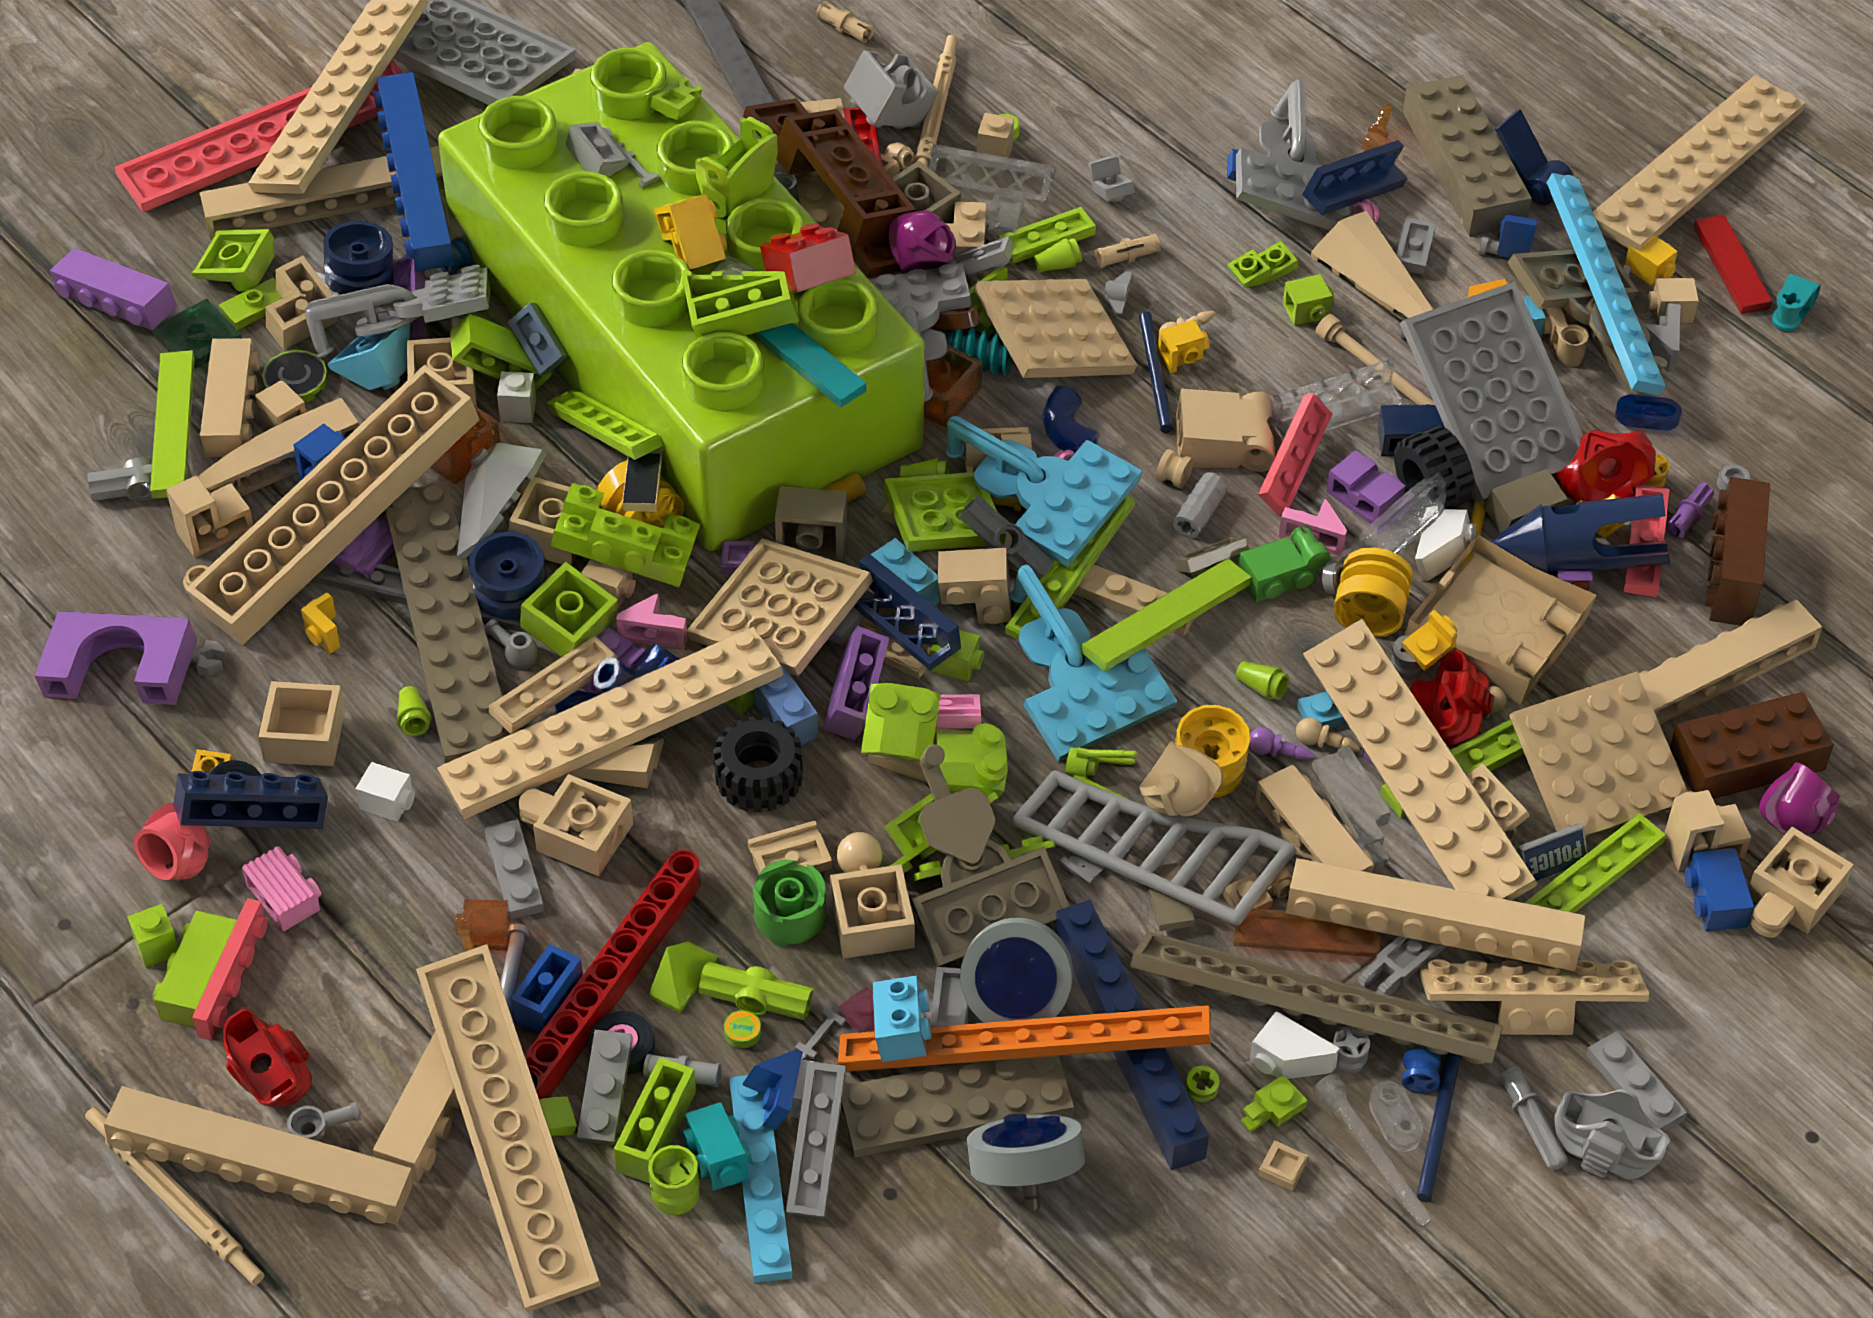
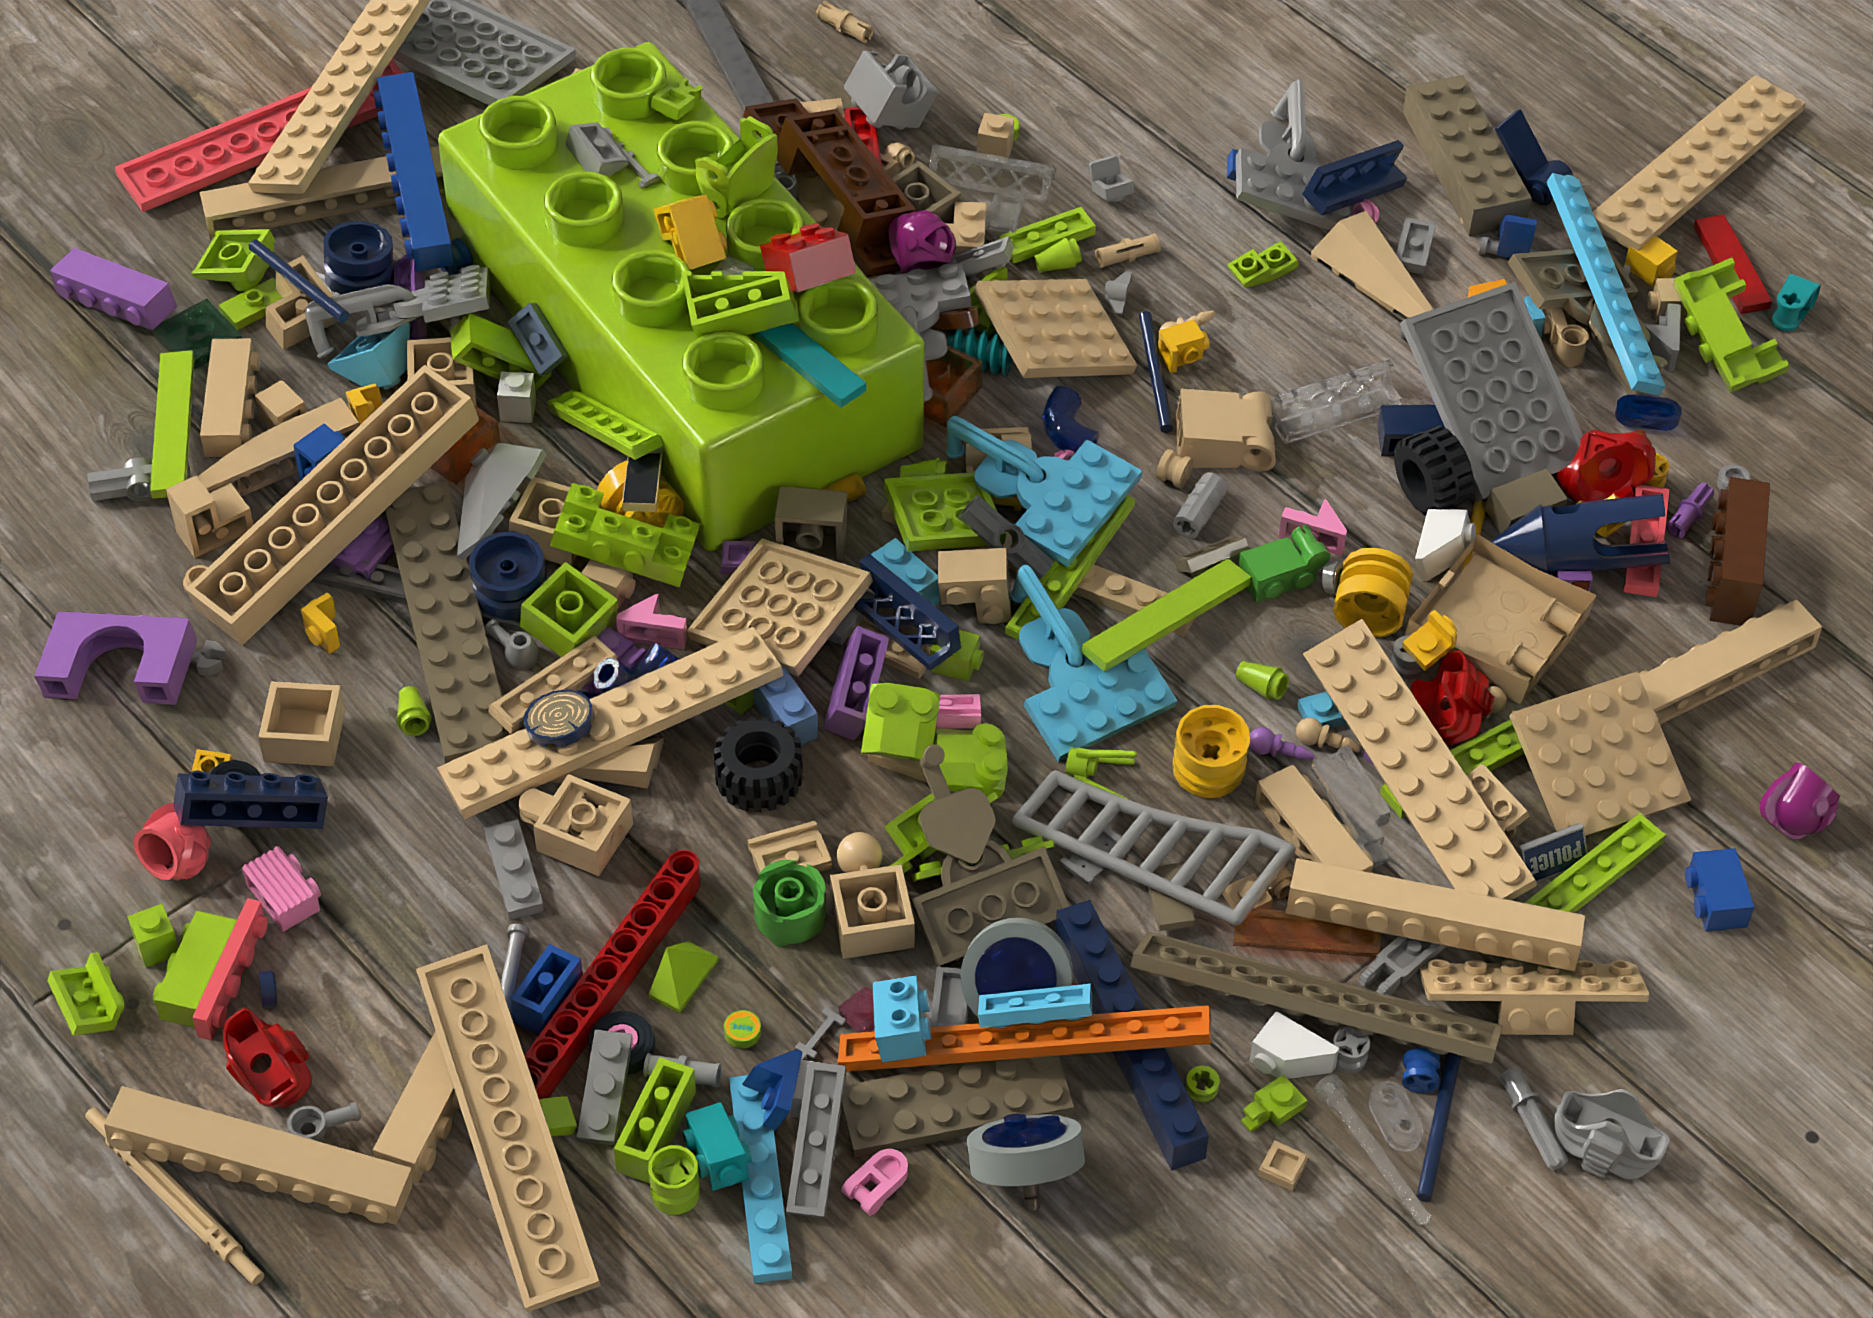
(87, 996): none -> lime bracket
(267, 989): none -> dark blue tile
(299, 281): none -> dark blue axle
(299, 370): black tile -> none
(364, 401): none -> yellow bracket
(385, 792): white brick -> none
(484, 924): clear orange brick -> none
(559, 718): none -> tile
(756, 990): lime piece -> none
(885, 1169): none -> bright pink plate
(933, 118): tan axle -> none
(1035, 1006): none -> medium azure plate
(1181, 782): tan helmet -> none
(1295, 453): coral plate -> none
(1307, 299): lime brick -> none
(1331, 330): tan piece -> none
(1362, 488): medium lavender brick -> none
(1378, 133): clear orange bar -> none
(1402, 520): clear brick -> none
(1627, 1071): light grey plate -> none
(1702, 826): tan brick -> none
(1720, 329): none -> lime bracket
(1750, 745): reddish brown brick -> none
(1796, 884): tan brick -> none

